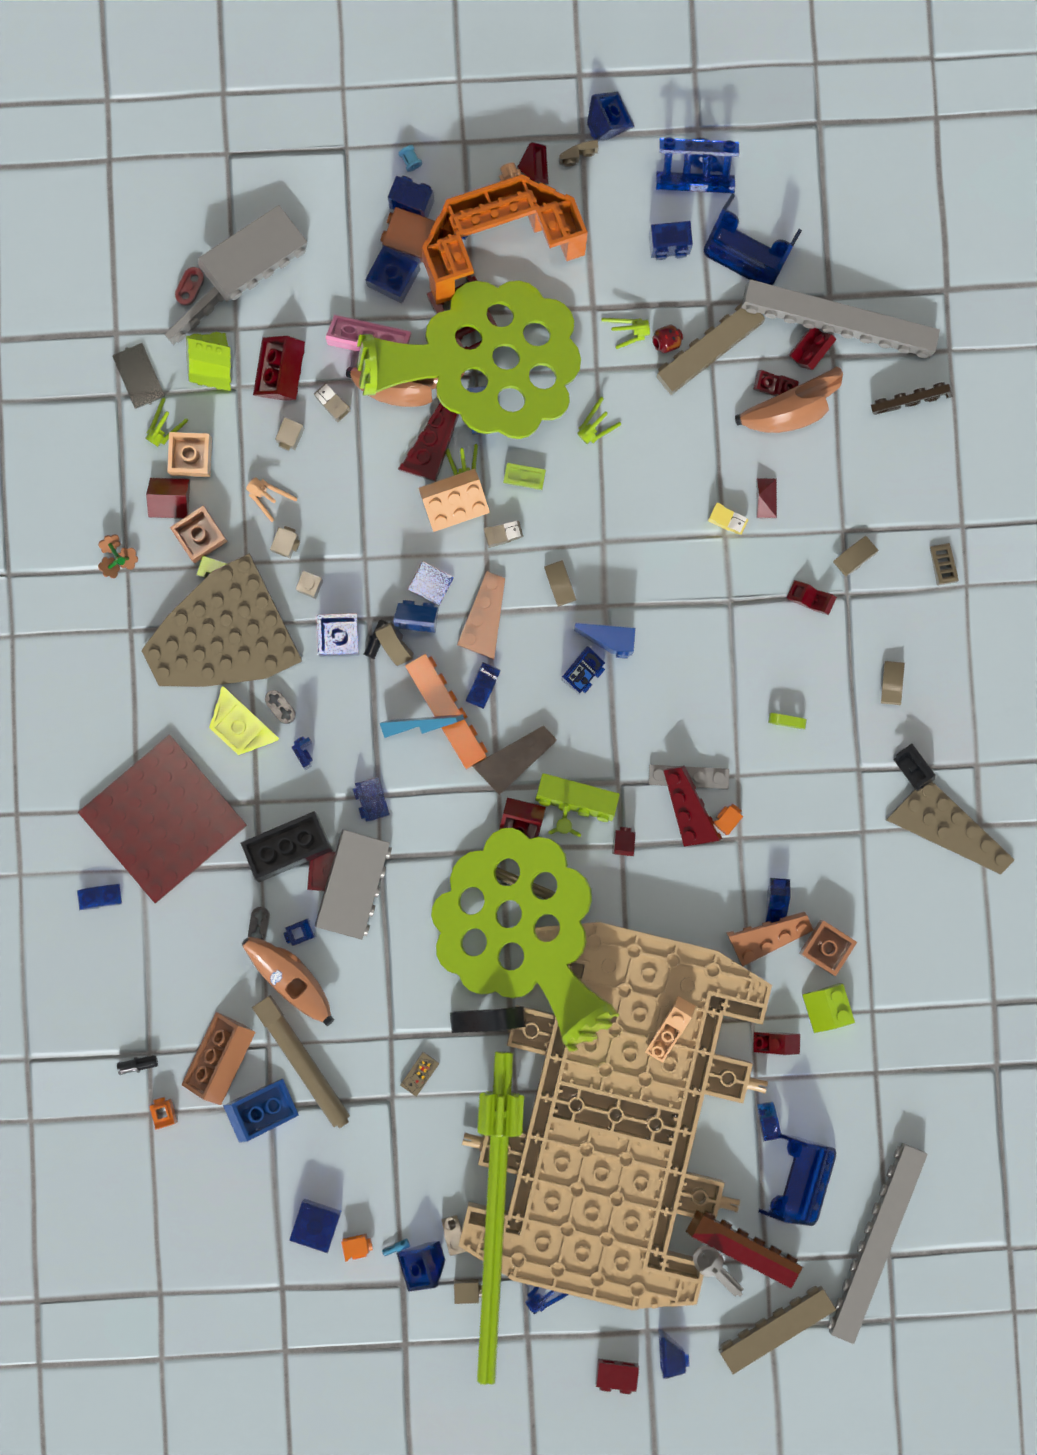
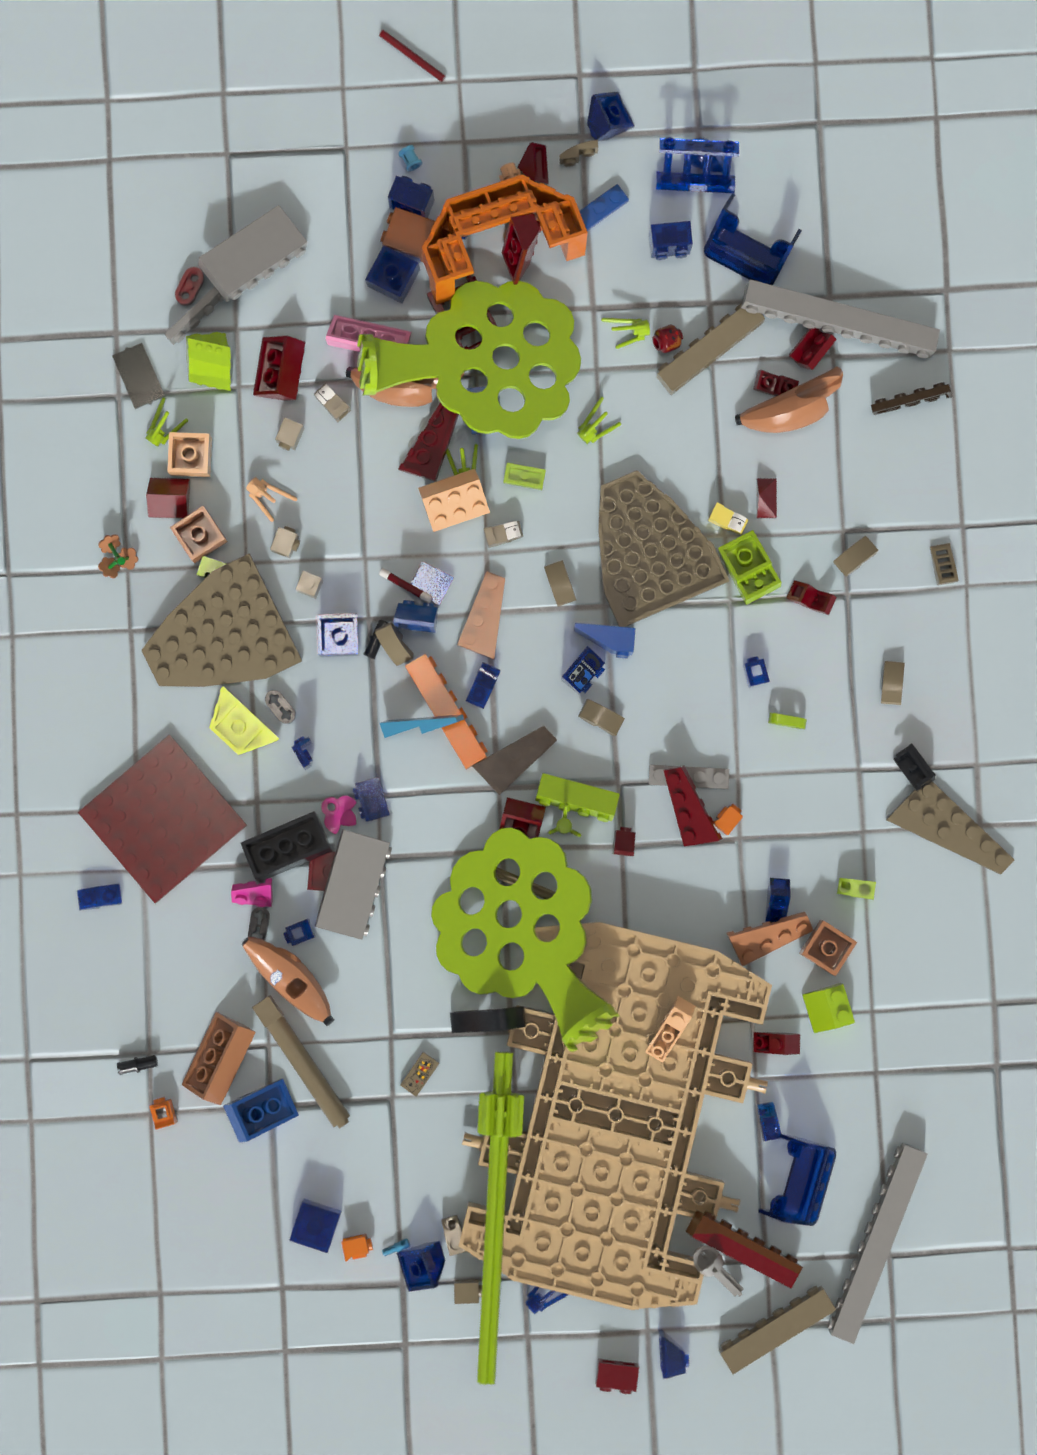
(253, 893): none -> dark pink wing
(340, 815): none -> dark pink plate
(405, 585): none -> dark red bar
(412, 55): none -> dark red bar
(520, 244): none -> dark red slope
(601, 716): none -> dark tan slope
(603, 206): none -> blue plate
(650, 551): none -> dark tan wing
(749, 567): none -> lime slope
(759, 679): none -> clear blue window
(856, 888): none -> lime leg

